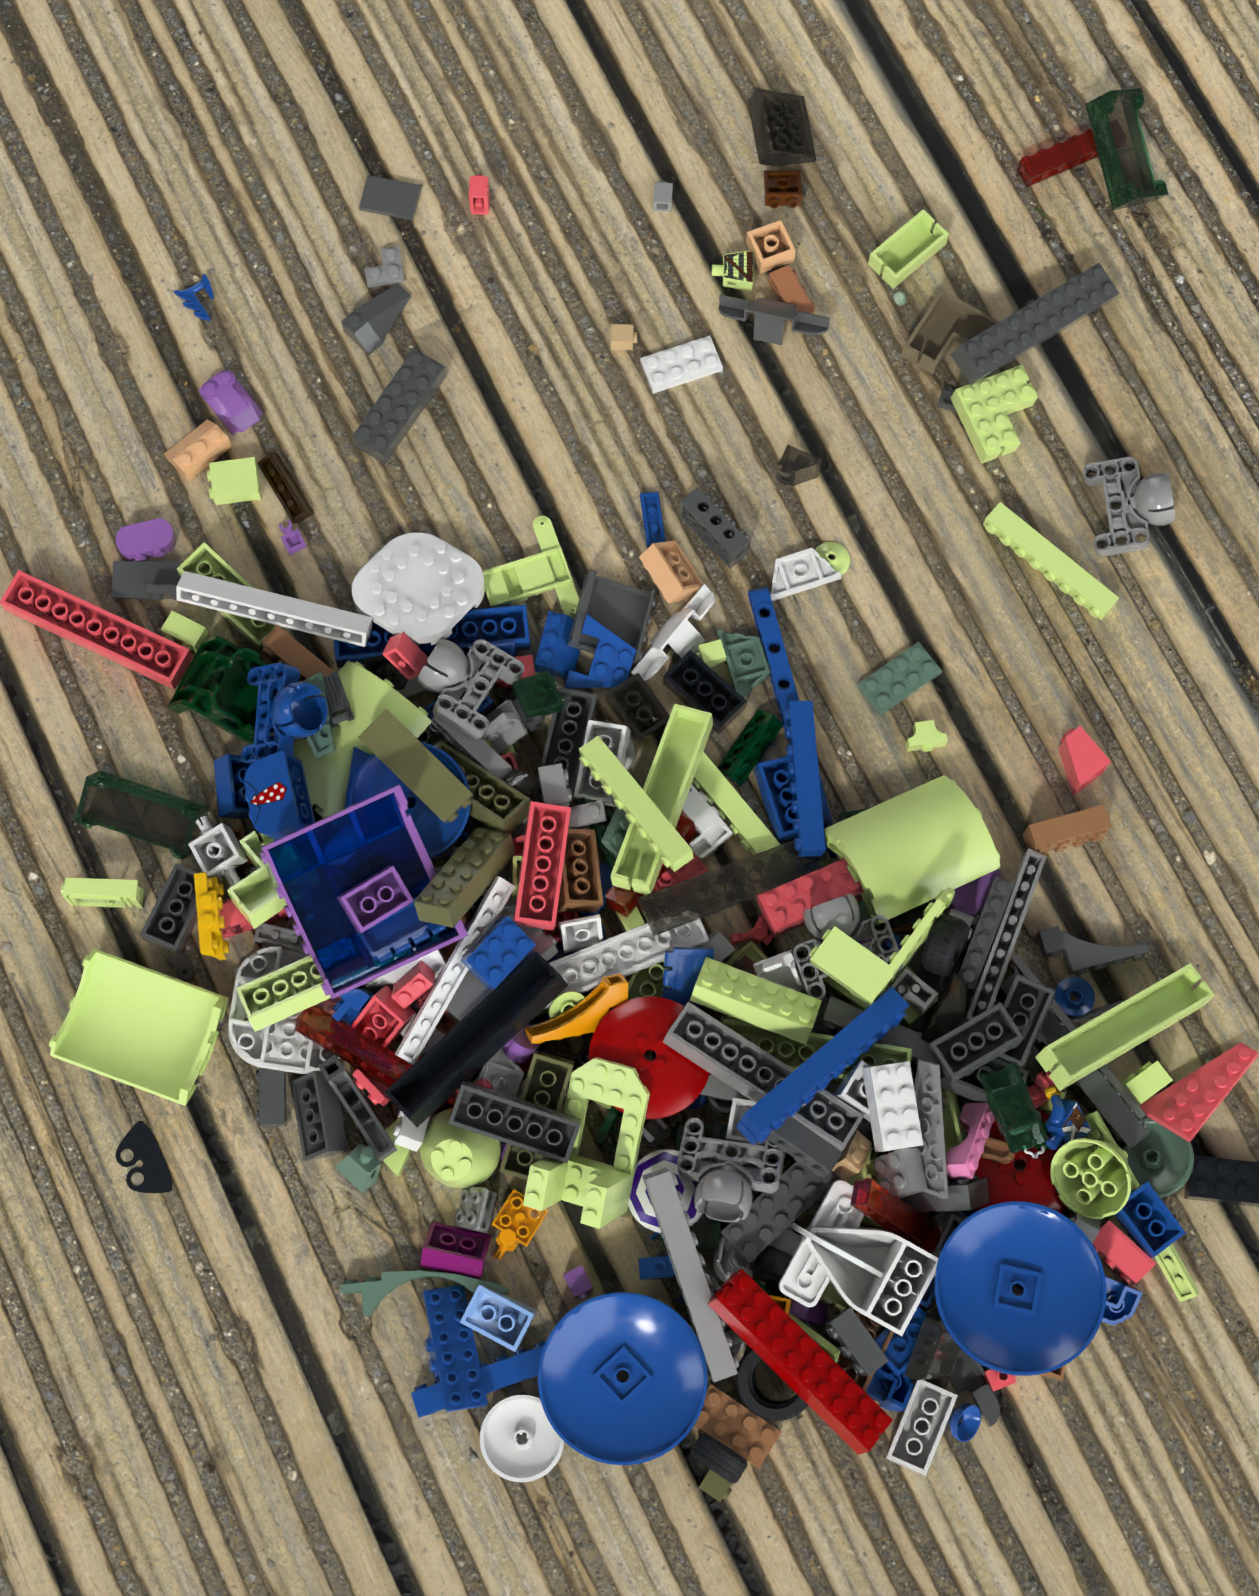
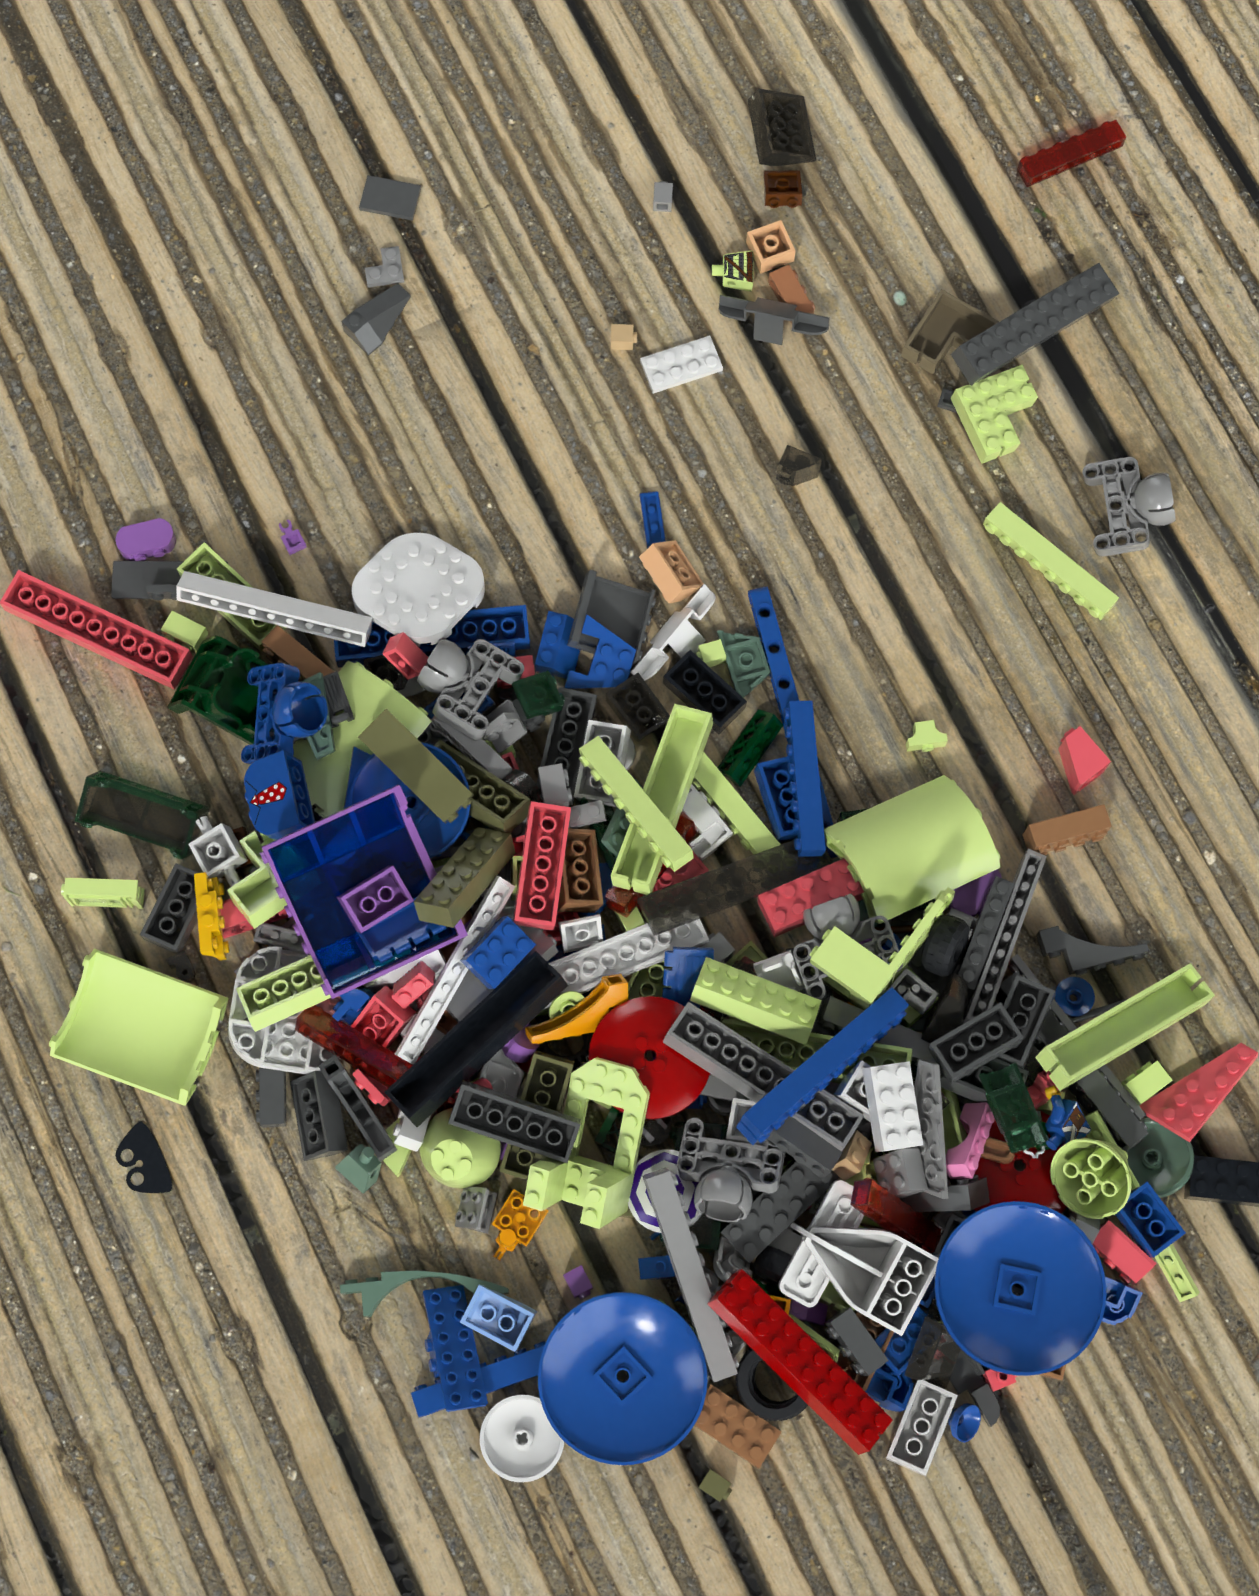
(193, 302): blue piece -> none
(198, 449): light nougat slope -> none
(230, 402): medium lavender slope -> none
(230, 786): blue slope -> none
(234, 481): yellowish green brick -> none
(285, 487): dark brown slope -> none
(399, 406): dark grey brick -> none
(455, 1250): magenta slope -> none
(479, 194): coral brick -> none
(534, 574): yellowish green piece -> none
(714, 527): dark grey brick -> none
(719, 1458): black tyre -> none
(758, 933): coral piece -> none
(800, 572): white wing -> none
(842, 558): yellowish green dish -> none
(899, 679): sand green plate -> none
(908, 249): yellowish green piece -> none
(1123, 149): windscreen -> none

